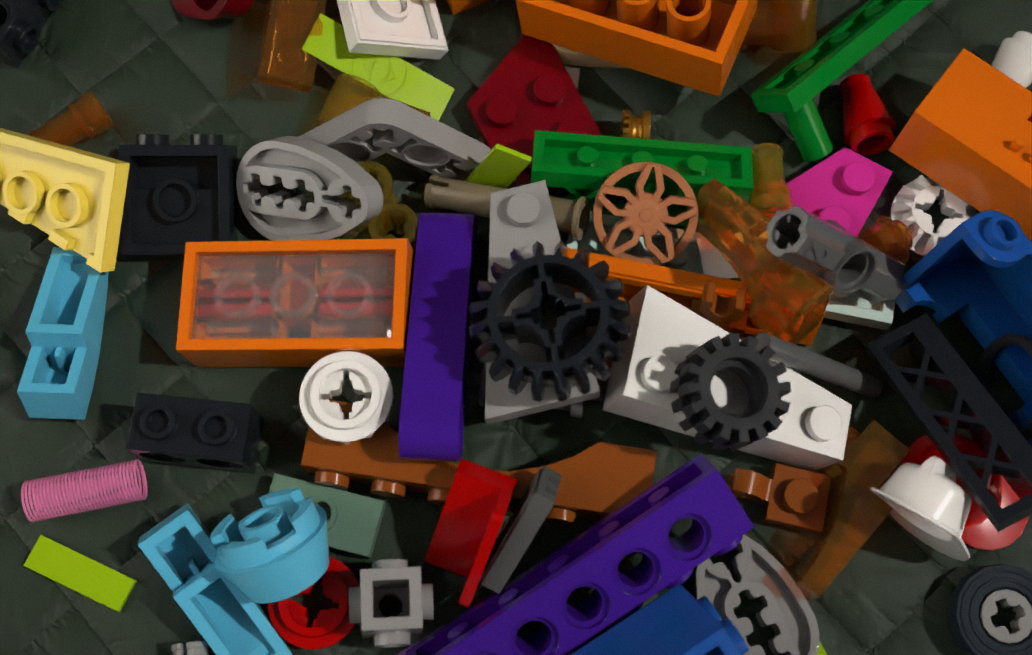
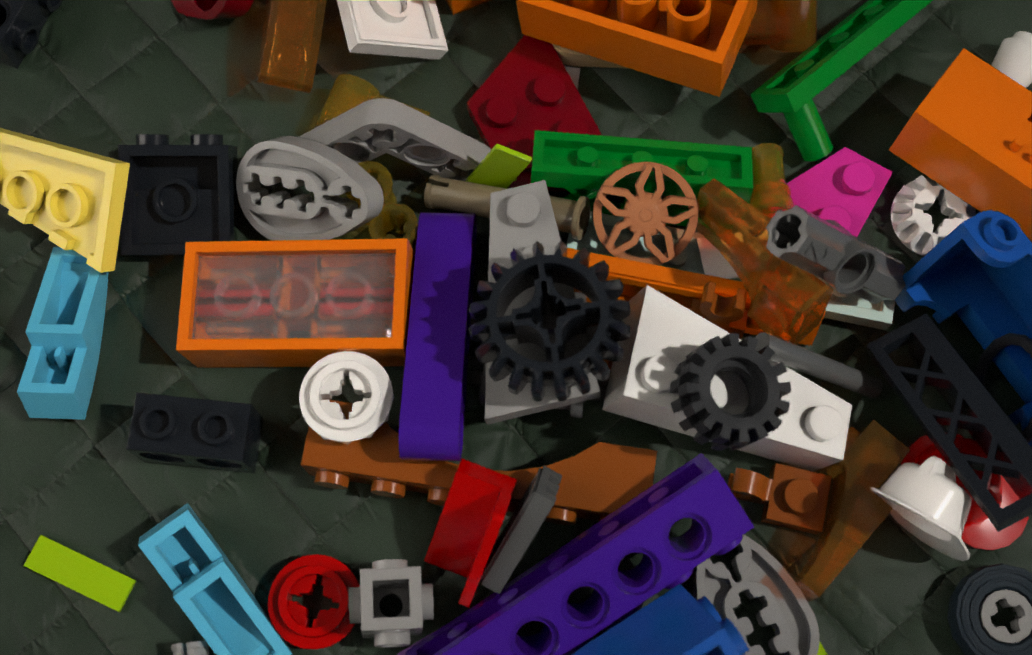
(73, 490): bright pink piece -> none
(80, 121): clear orange pin -> none
(274, 548): medium azure cone -> none
(351, 517): sand green plate -> none
(387, 73): lime piece -> none
(636, 125): pearl gold bush -> none
(866, 121): red cone -> none
(890, 237): clear orange plate -> none

